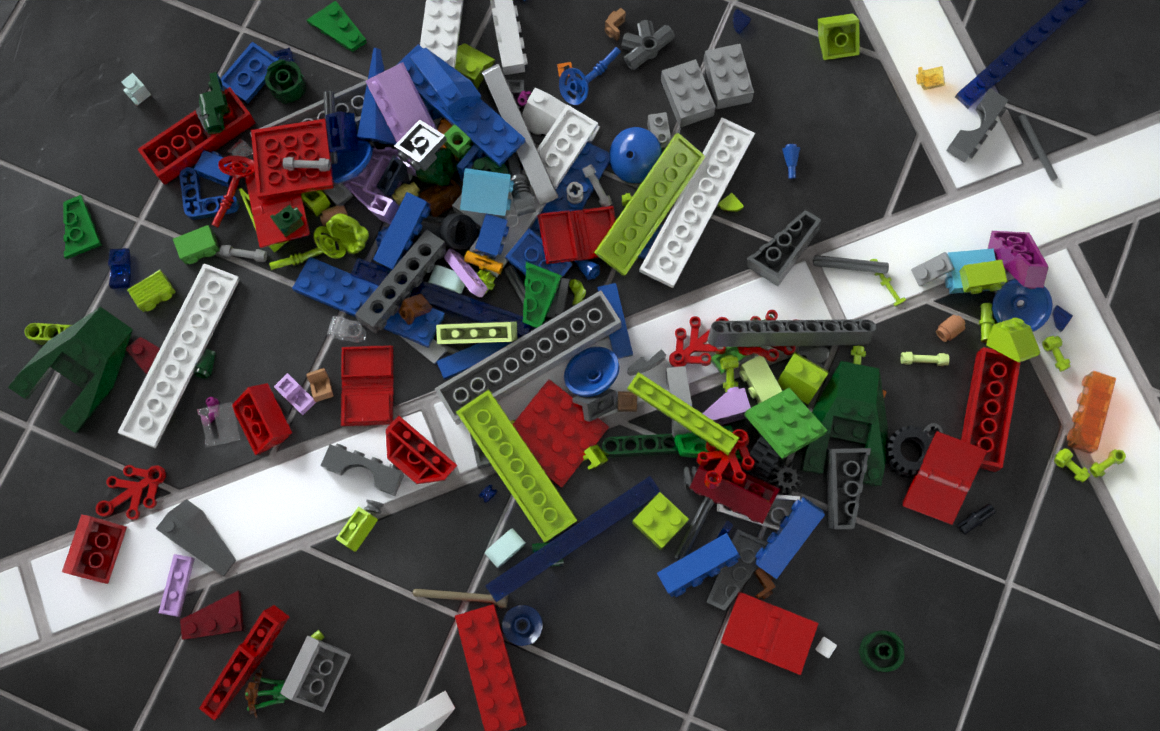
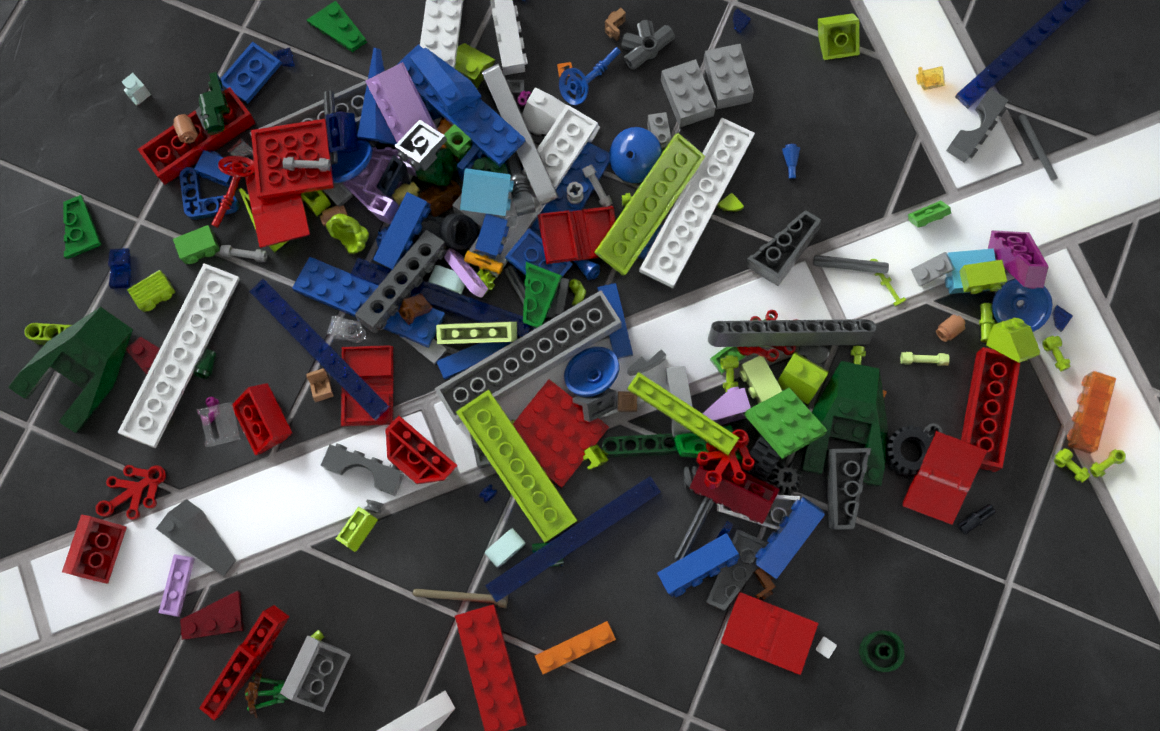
(185, 128): none -> nougat brick
(285, 81): dark green brick -> none
(288, 220): dark green brick -> none
(294, 394): lavender slope -> none
(320, 349): none -> clear blue plate
(324, 246): lime dish -> none
(511, 623): dark blue dish -> none
(575, 647): none -> orange plate
(660, 521): lime brick -> none
(696, 345): red plant -> none
(929, 214): none -> bright green plate

